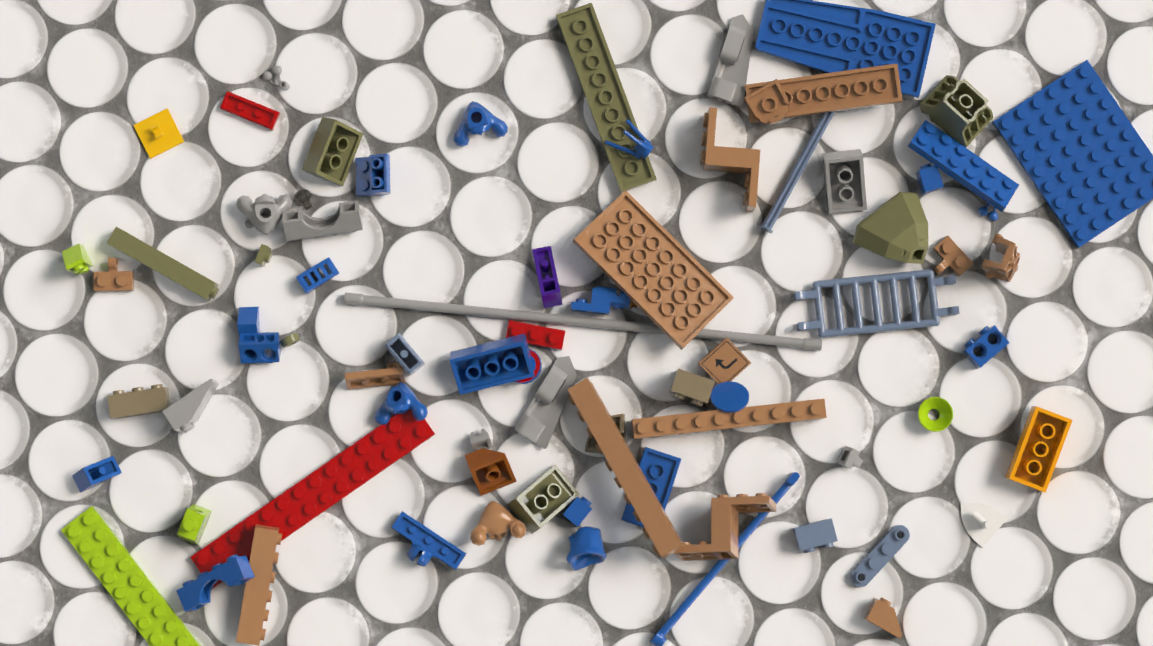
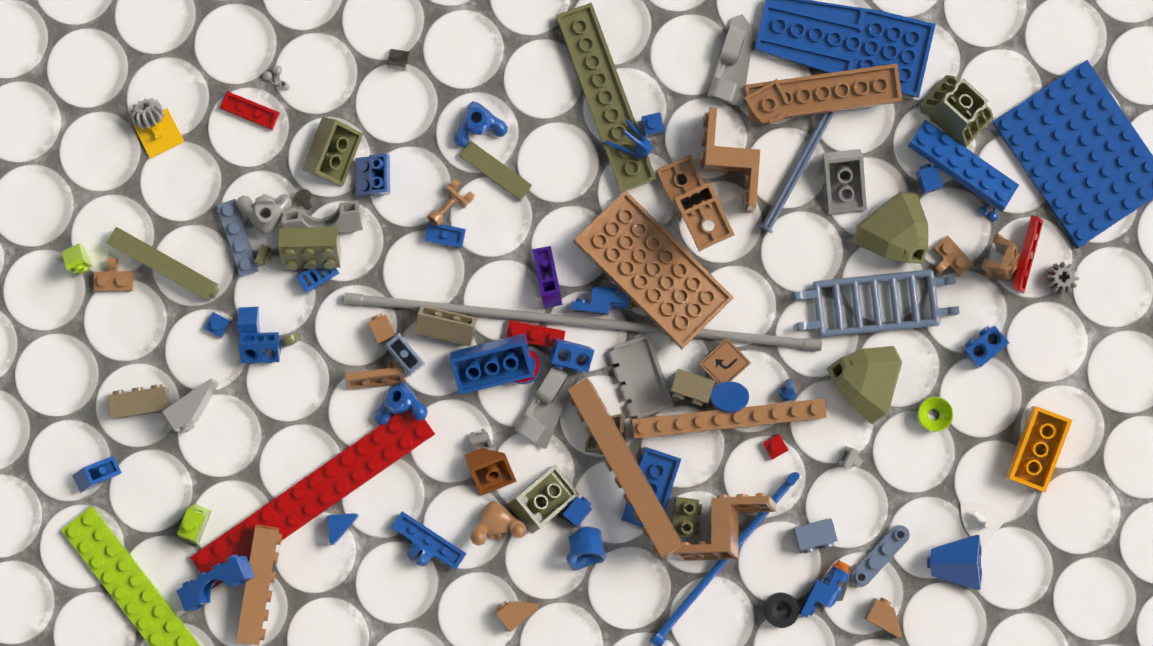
(147, 113): none -> light grey gear
(217, 324): none -> blue plate
(238, 238): none -> sand blue plate
(309, 248): none -> olive brick
(339, 524): none -> blue slope
(382, 328): none -> medium nougat brick
(398, 59): none -> clear smoke slope
(435, 218): none -> medium nougat bar
(445, 235): none -> blue plate
(445, 325): none -> dark tan brick
(495, 170): none -> olive tile
(515, 612): none -> medium nougat slope
(572, 350): none -> blue brick
(642, 377): none -> light grey hinge
(652, 125): none -> blue brick
(685, 516): none -> olive brick
(695, 203): none -> medium nougat bracket
(770, 610): none -> black tyre
(775, 446): none -> red plate
(787, 393): none -> blue plate
(828, 592): none -> blue plate
(868, 380): none -> olive brick
(958, 562): none -> blue slope
(1027, 254): none -> red tile
(1054, 277): none -> light grey gear

